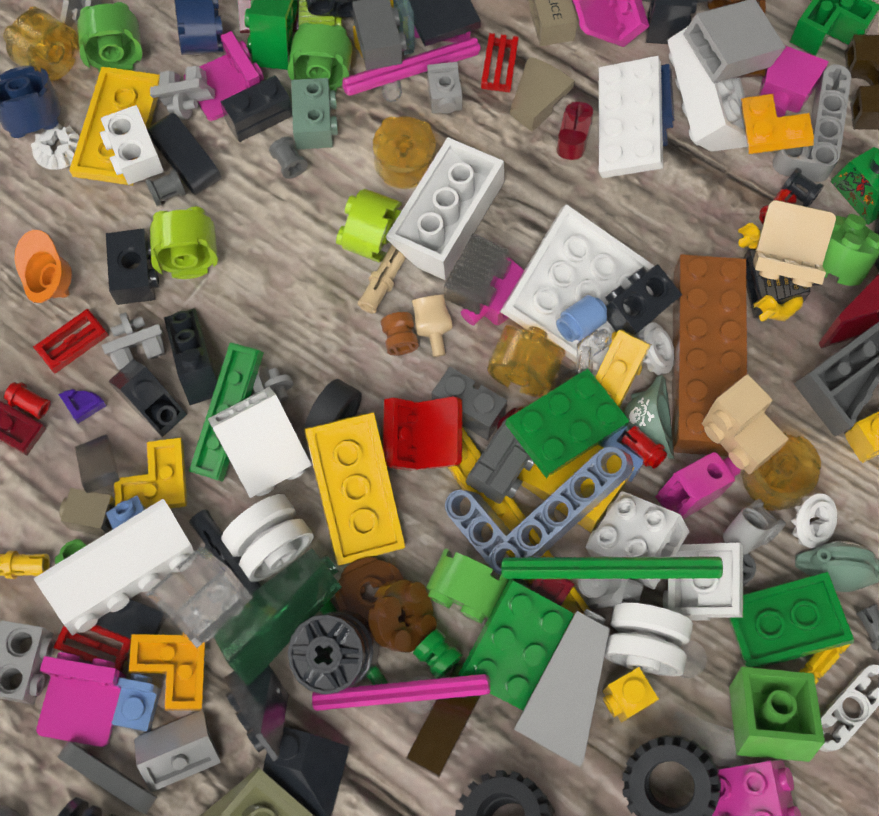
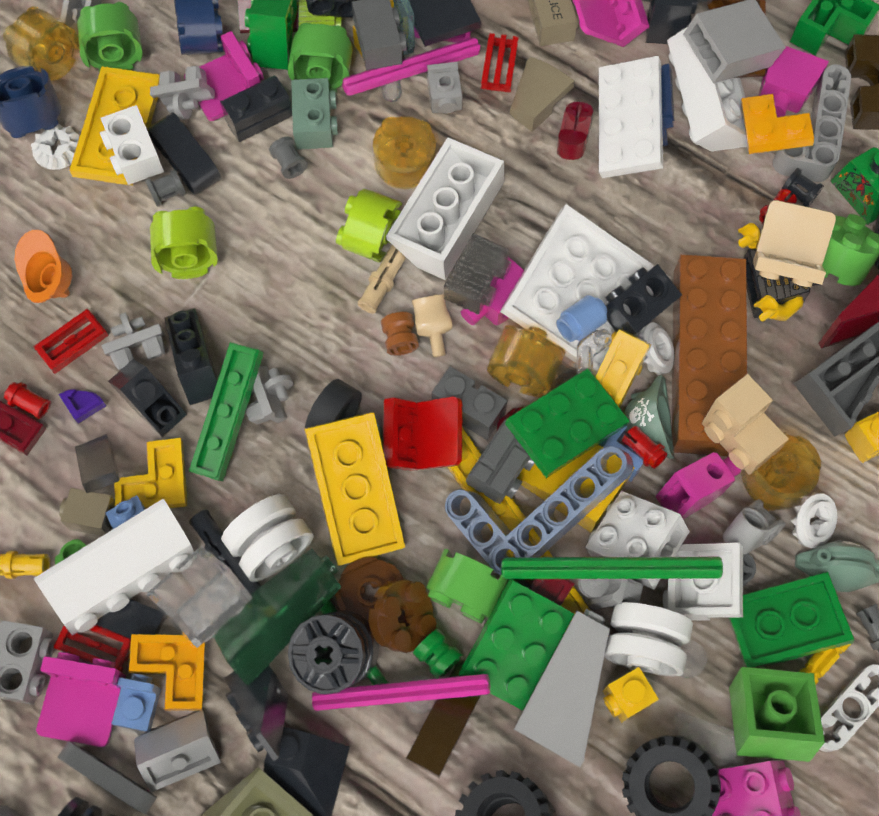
(126, 284): black brick -> none
(260, 442): white brick -> none

